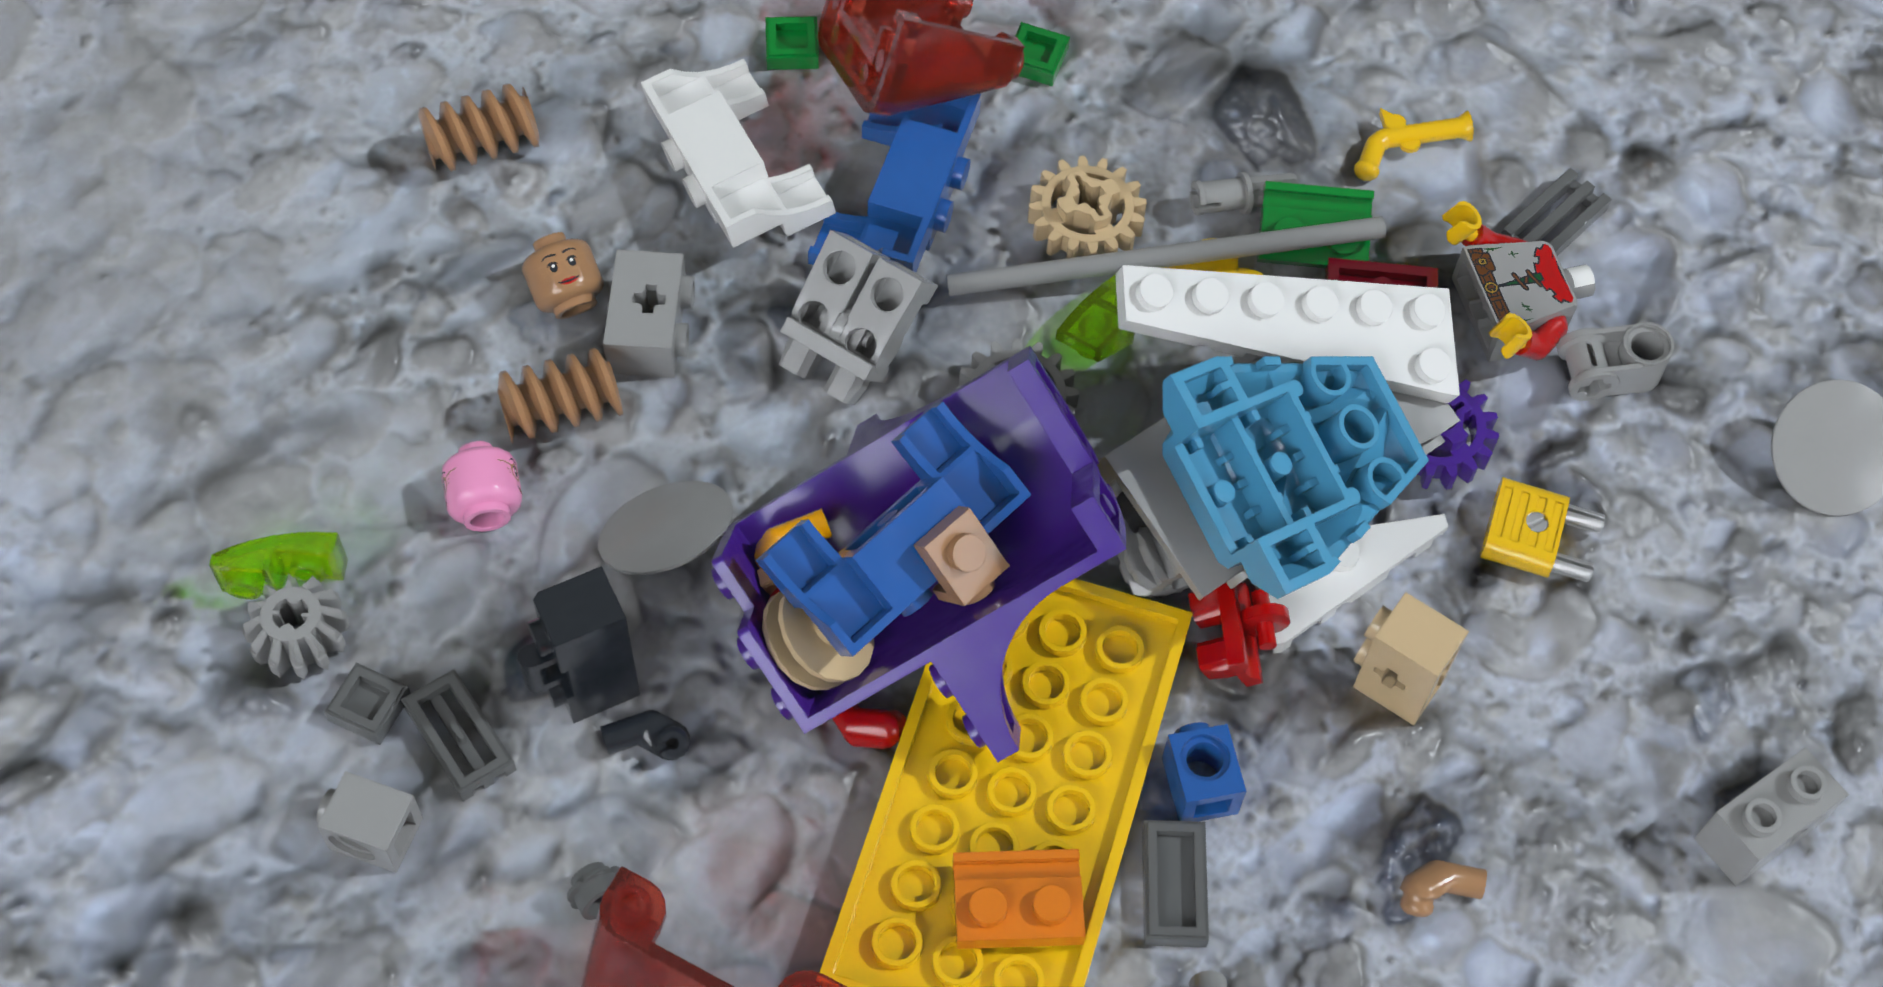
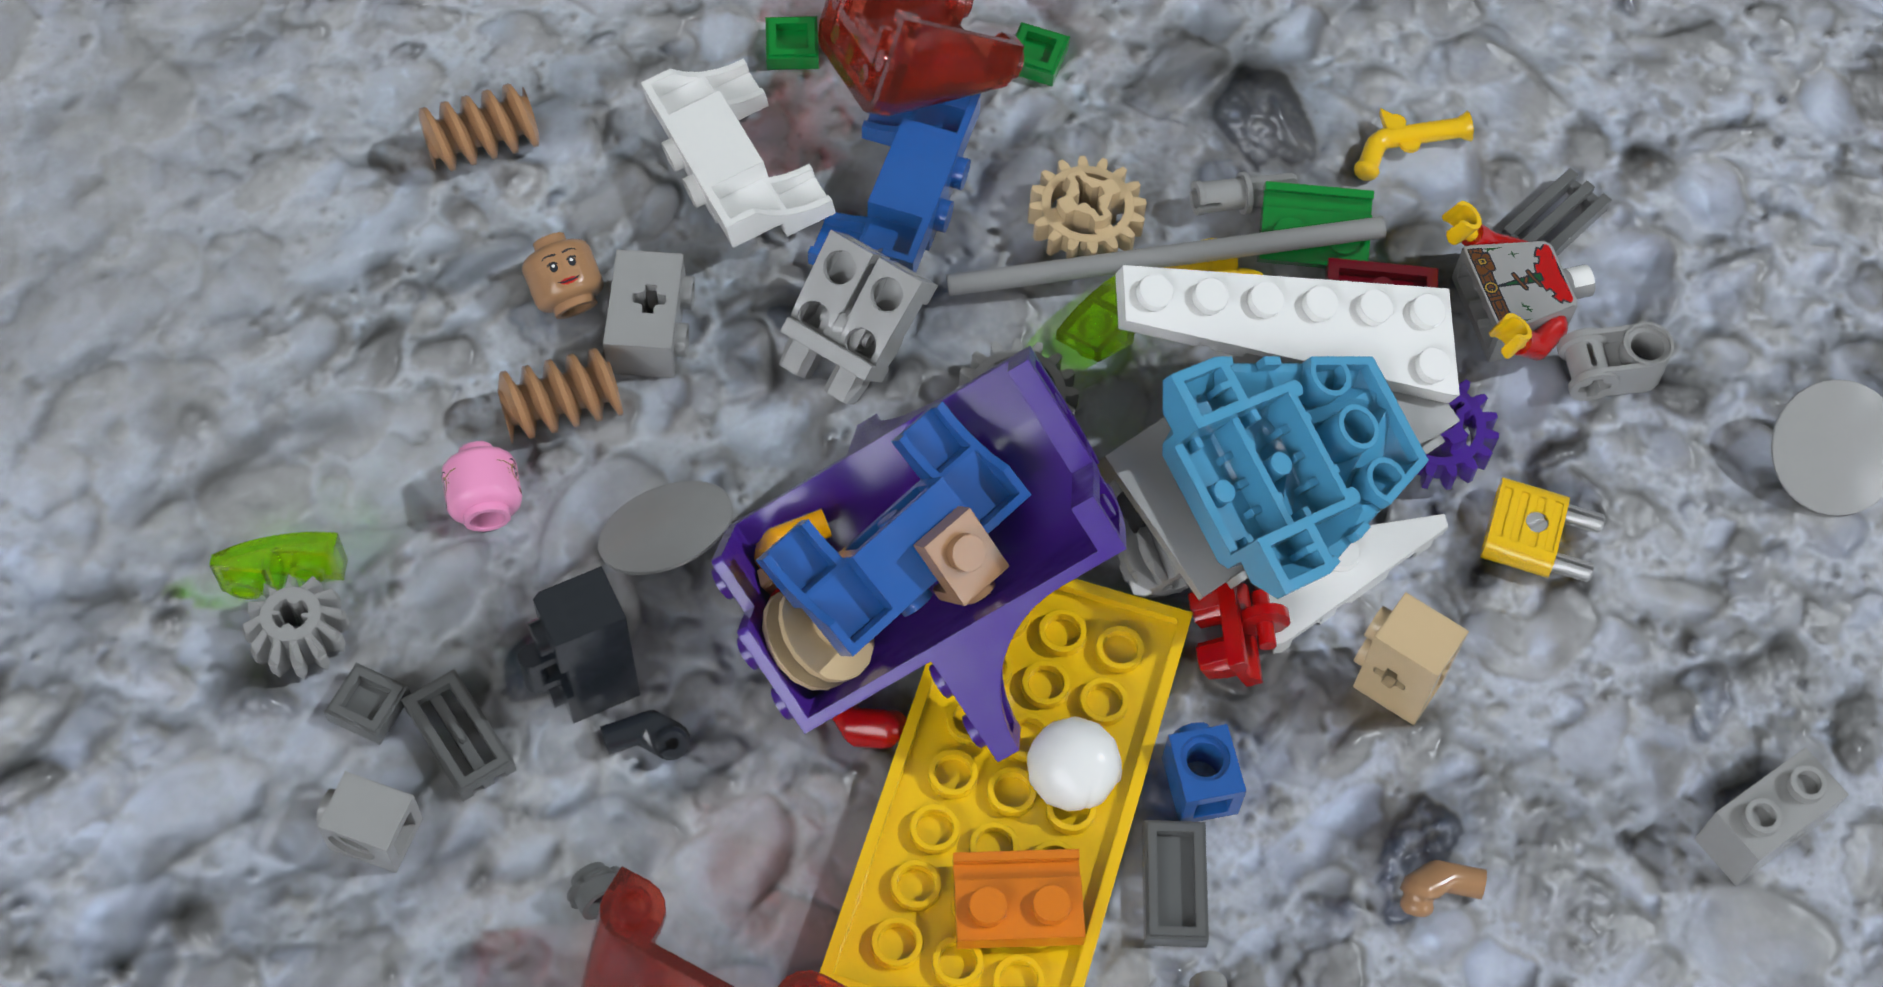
(1074, 764): none -> white hair

